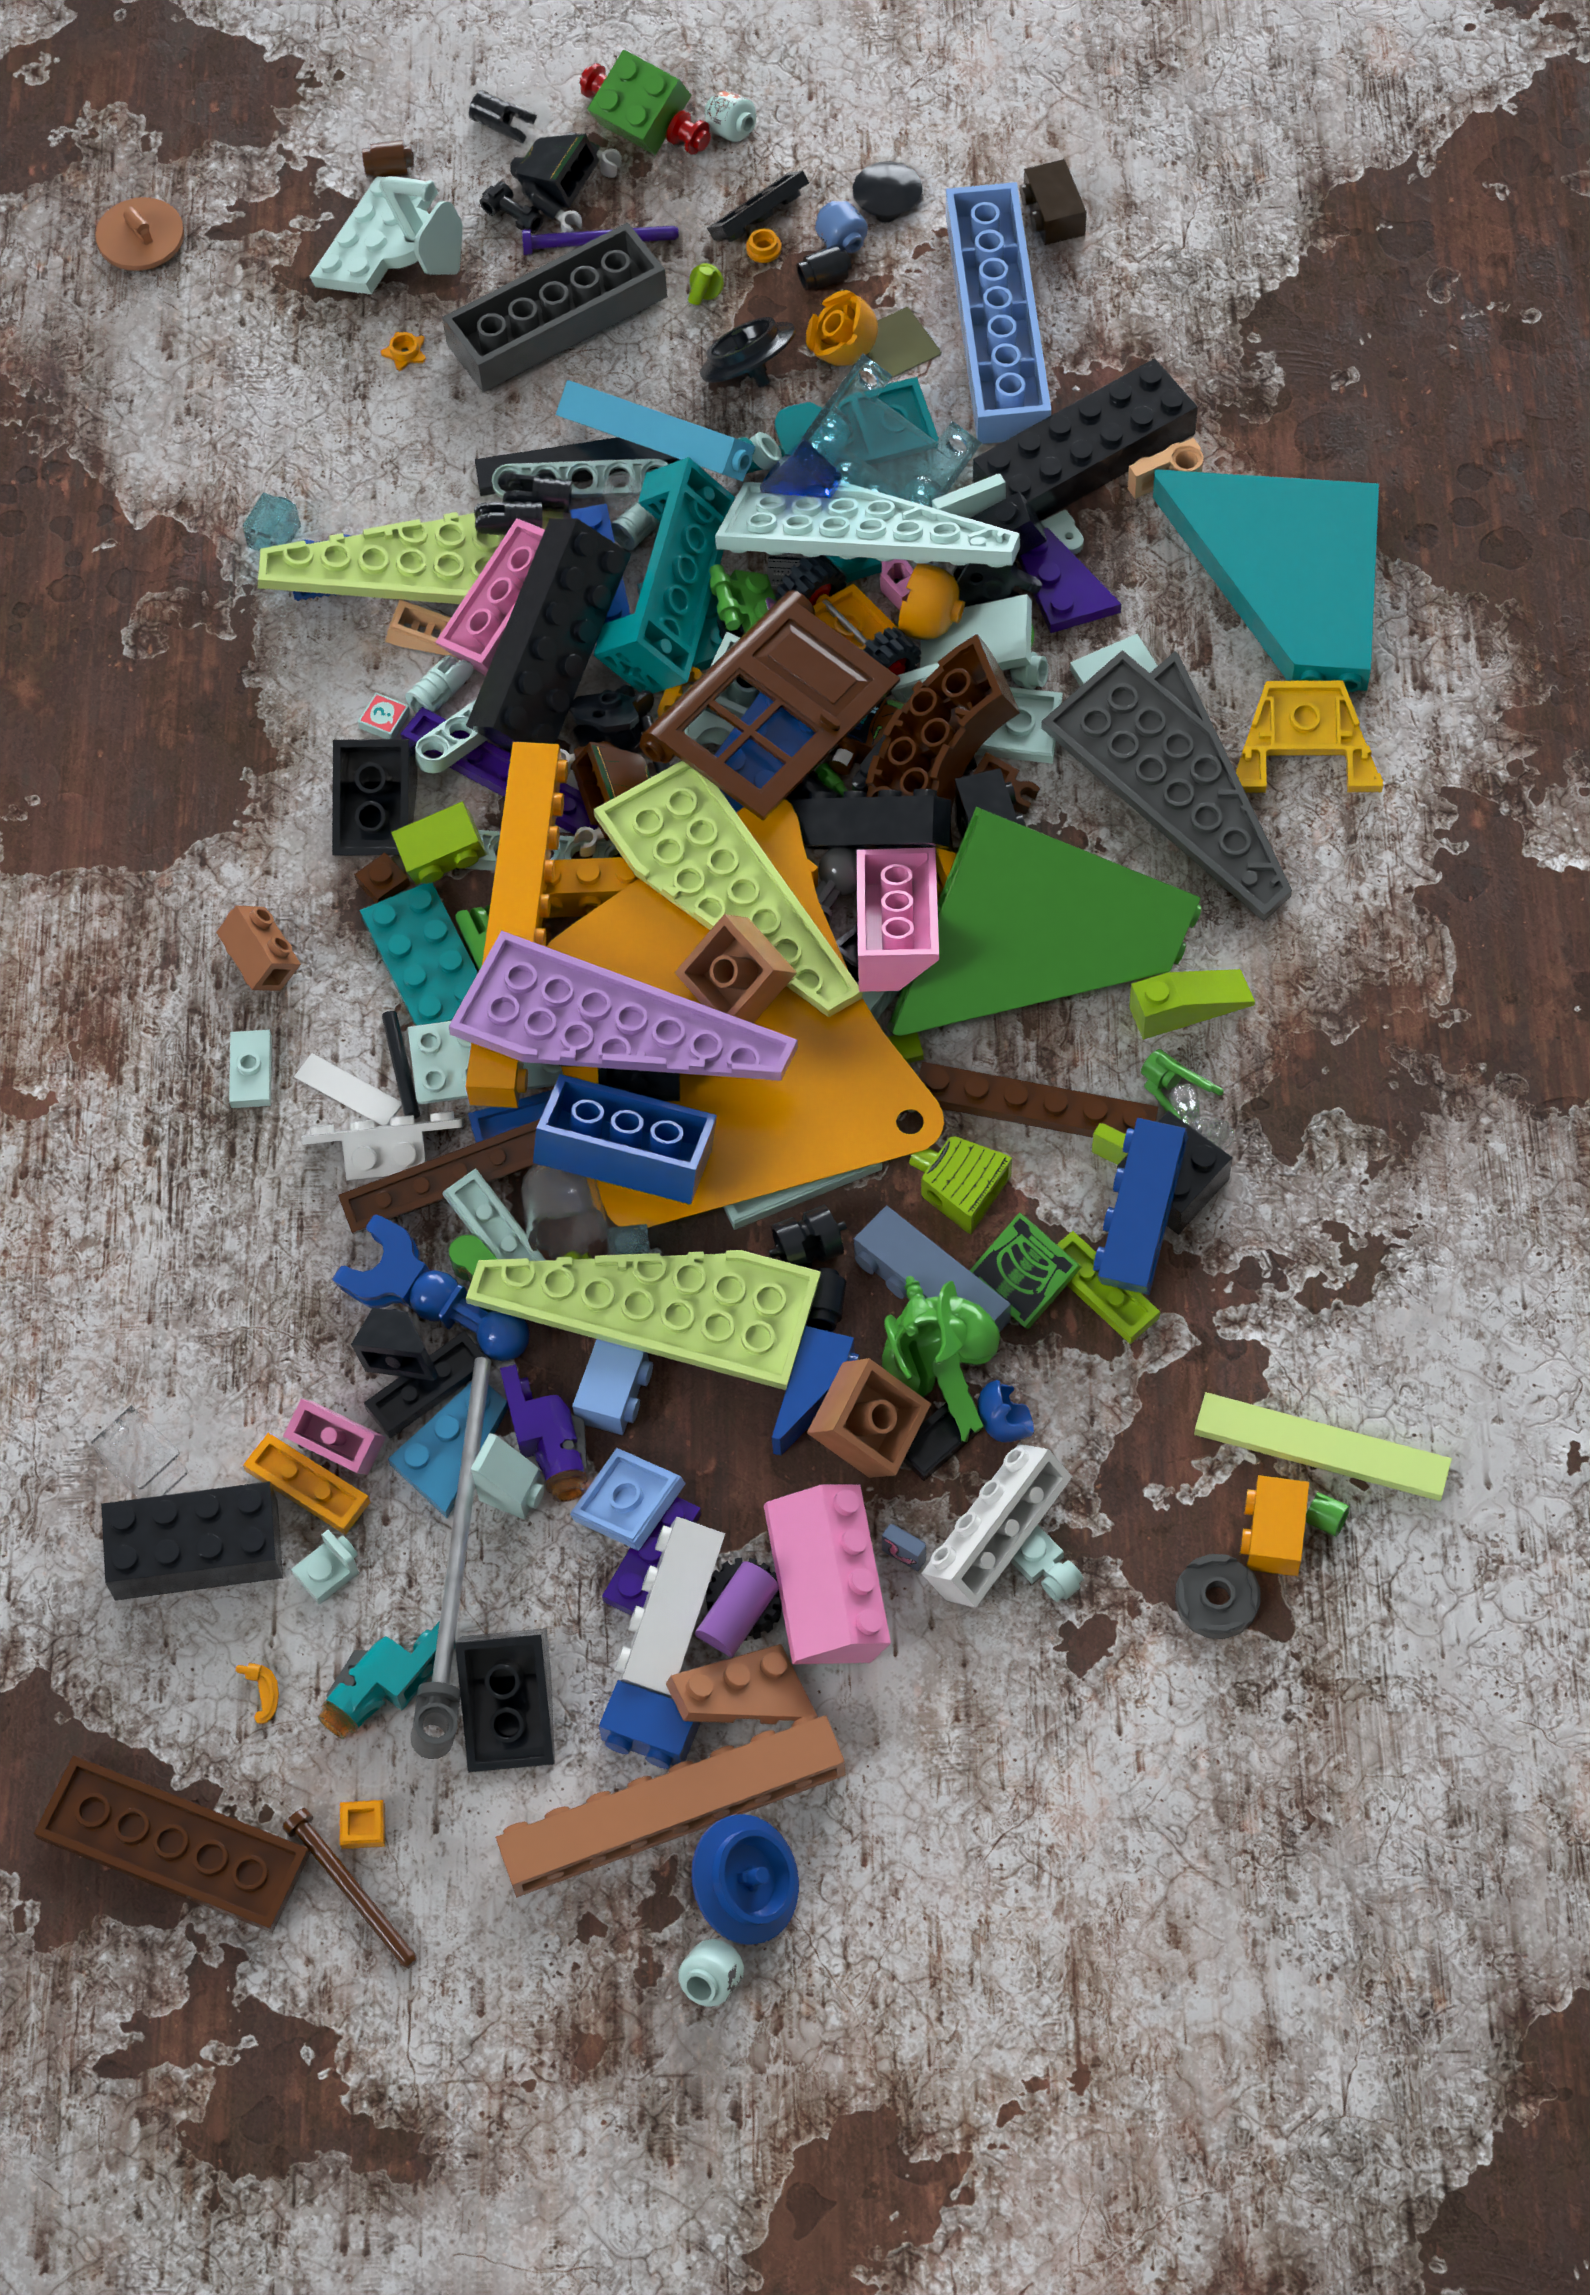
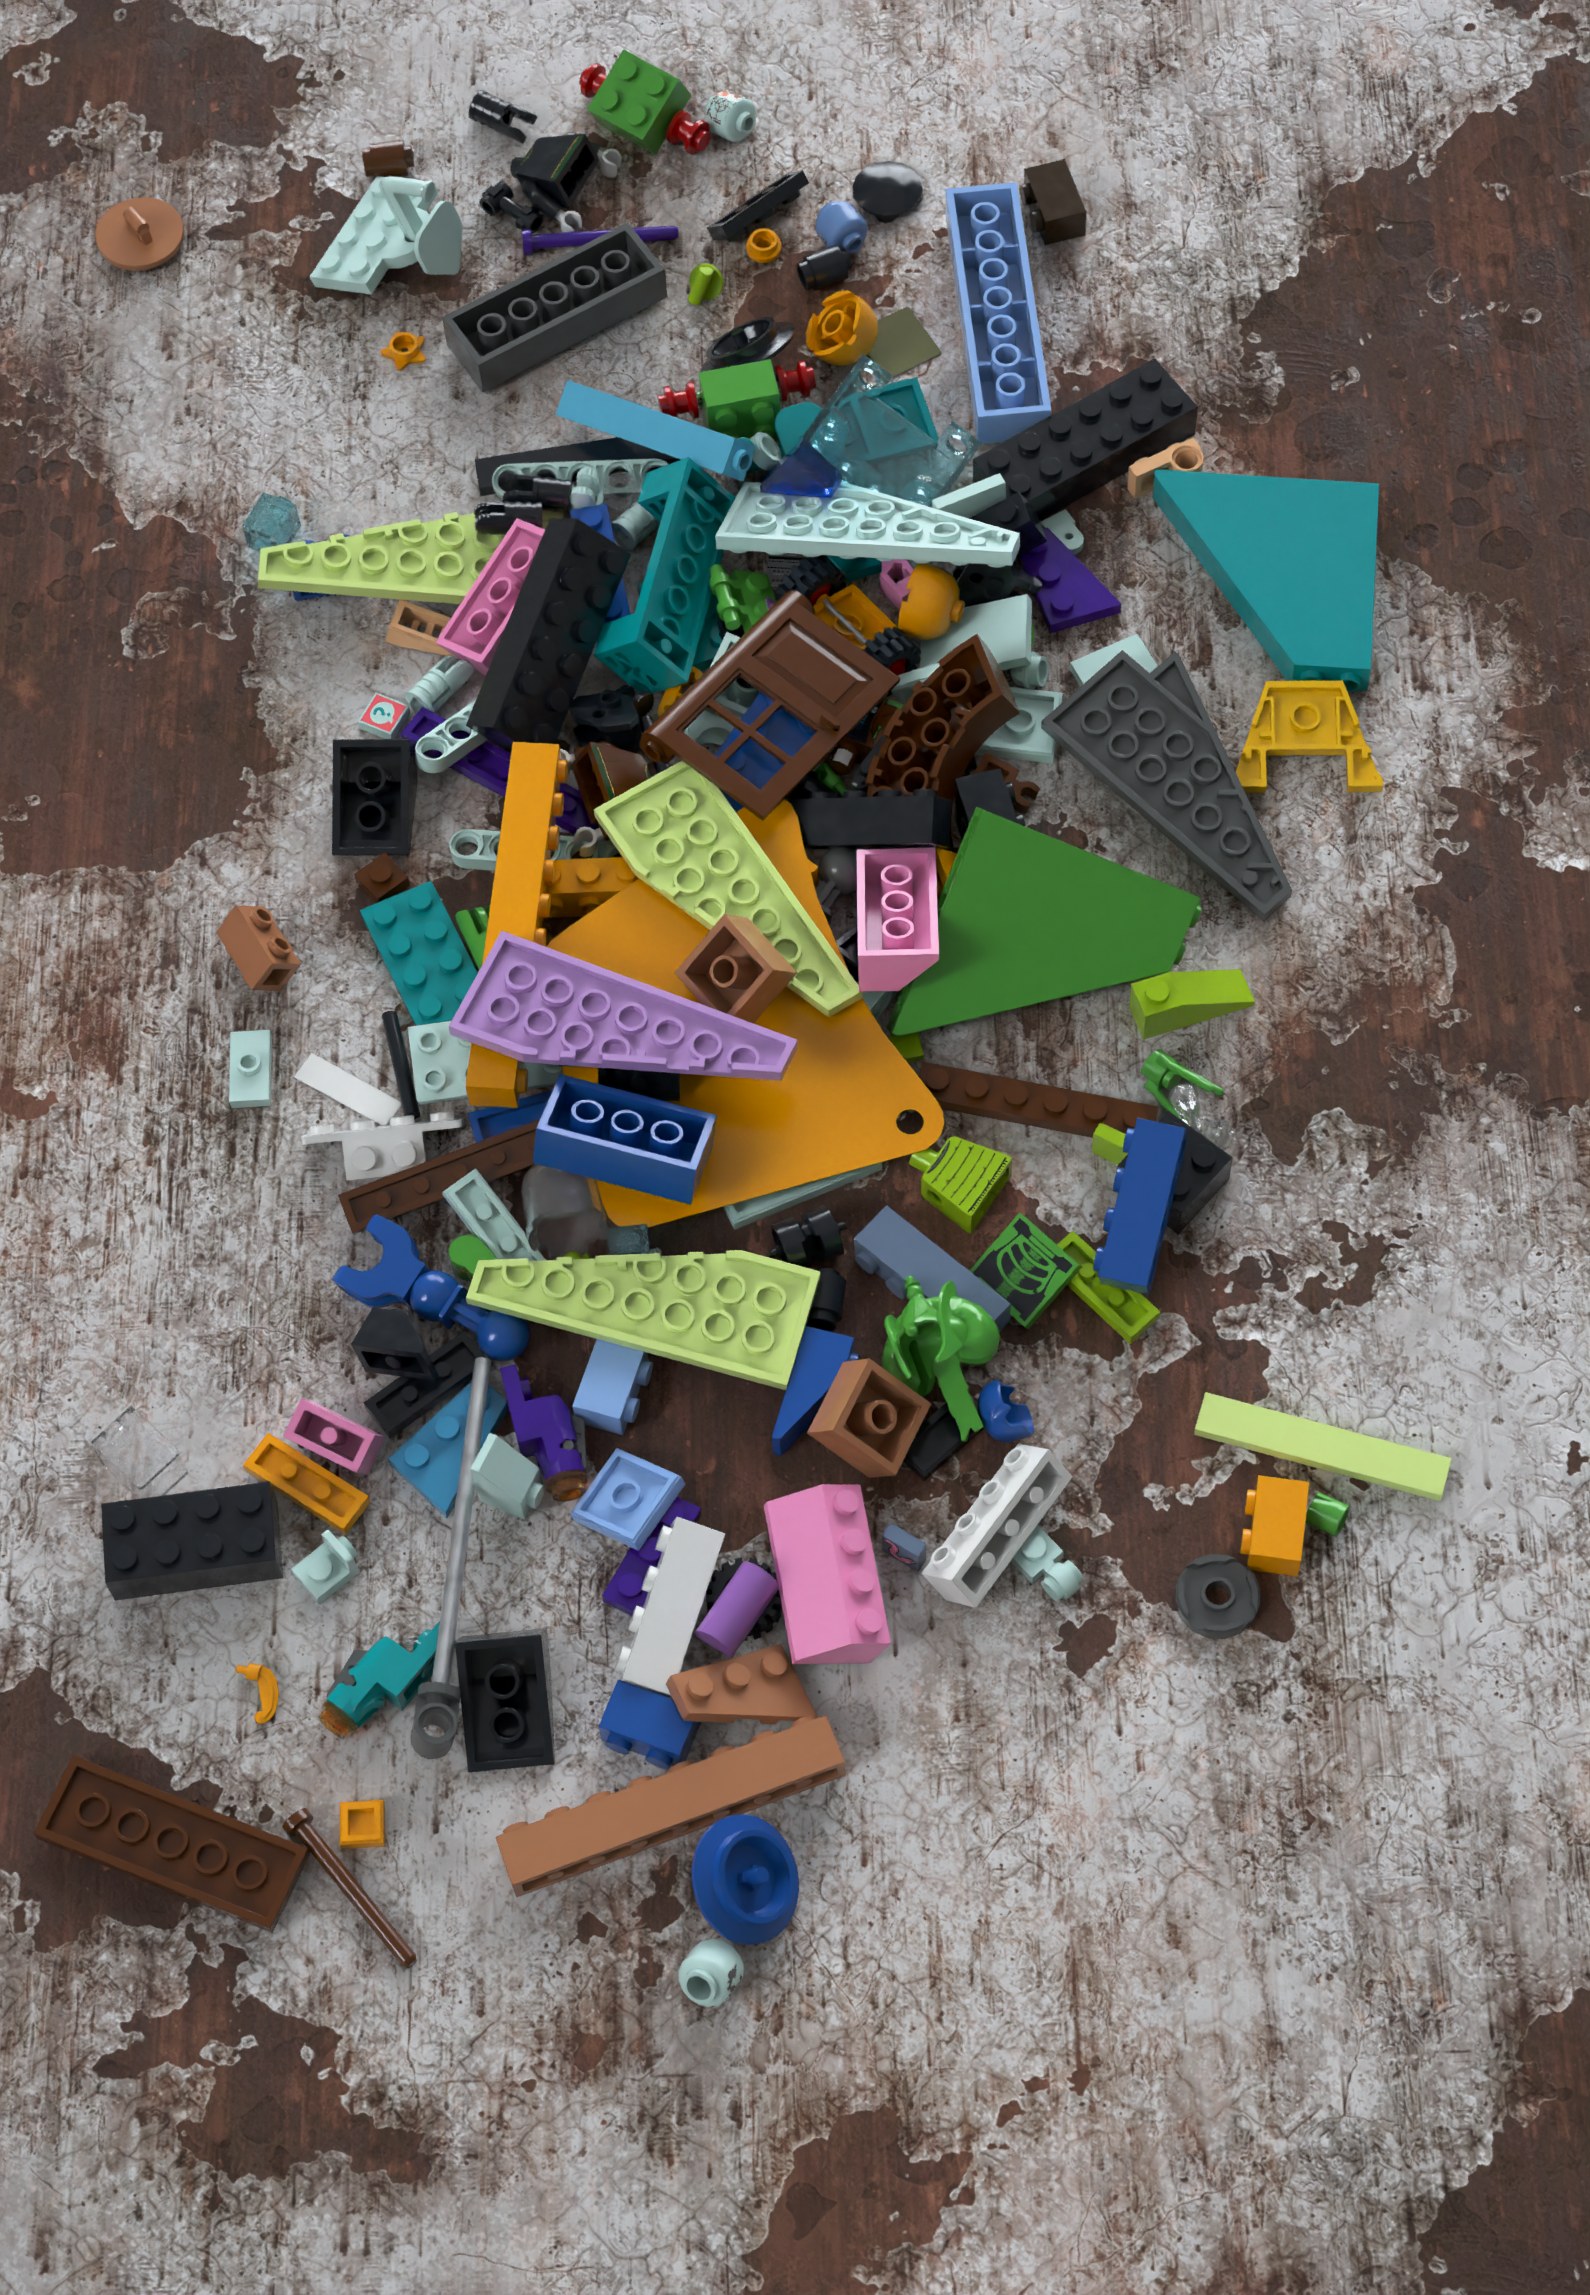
(439, 844): lime brick -> none
(587, 490): none -> light aqua hinge
(739, 397): none -> bright green brick

